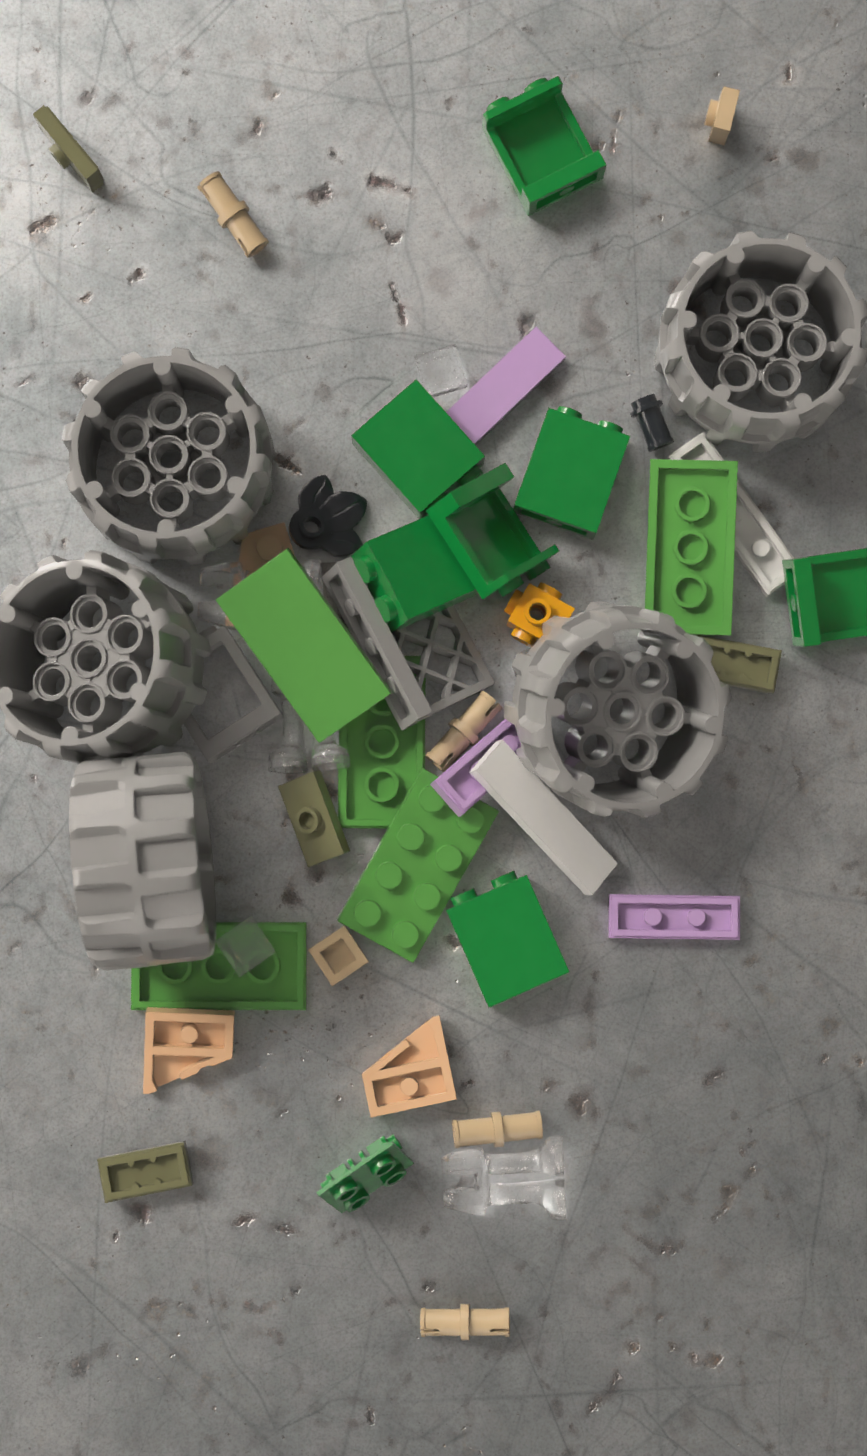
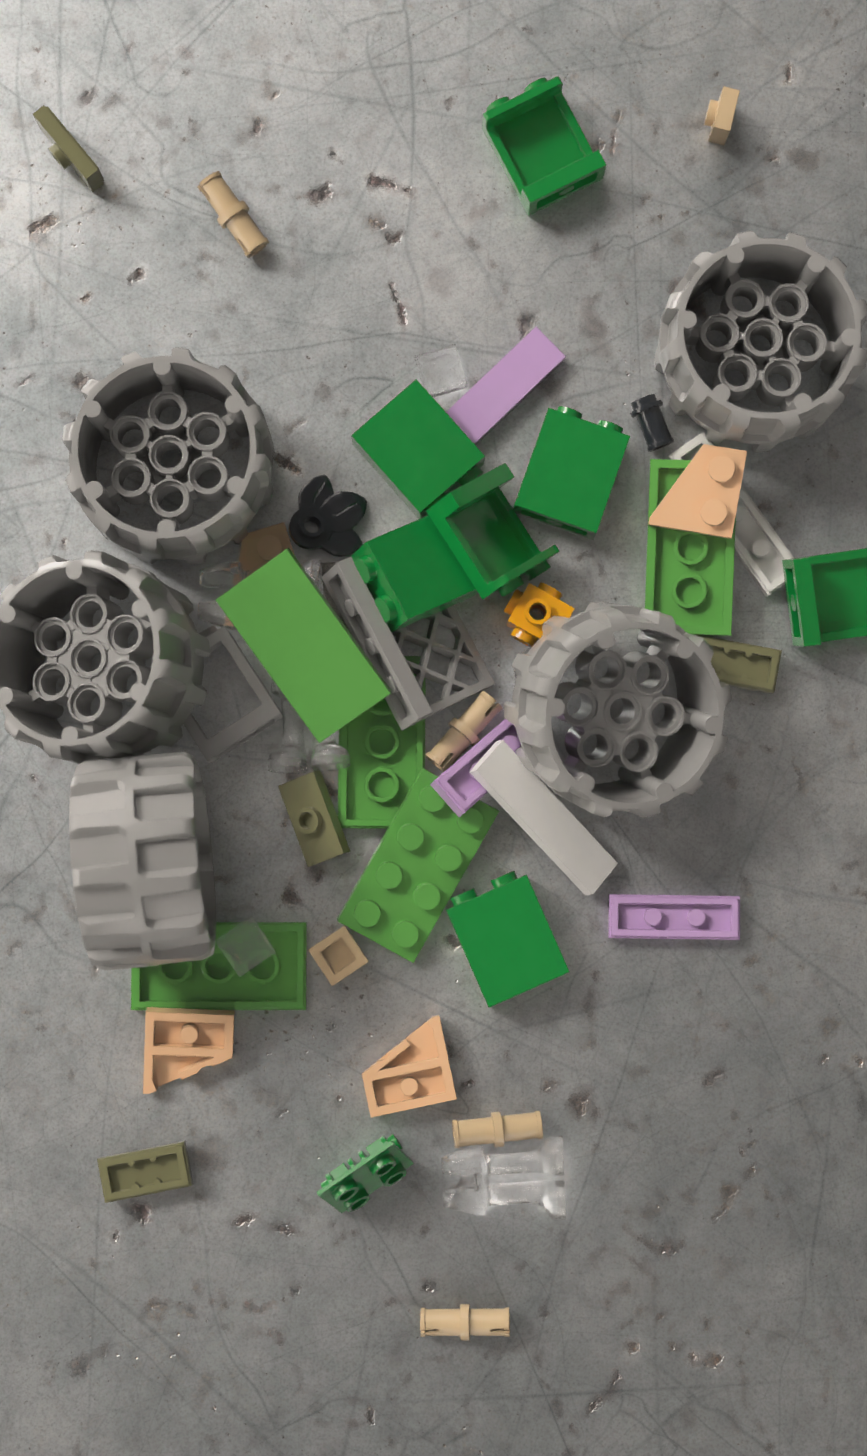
(705, 494): none -> light nougat wing

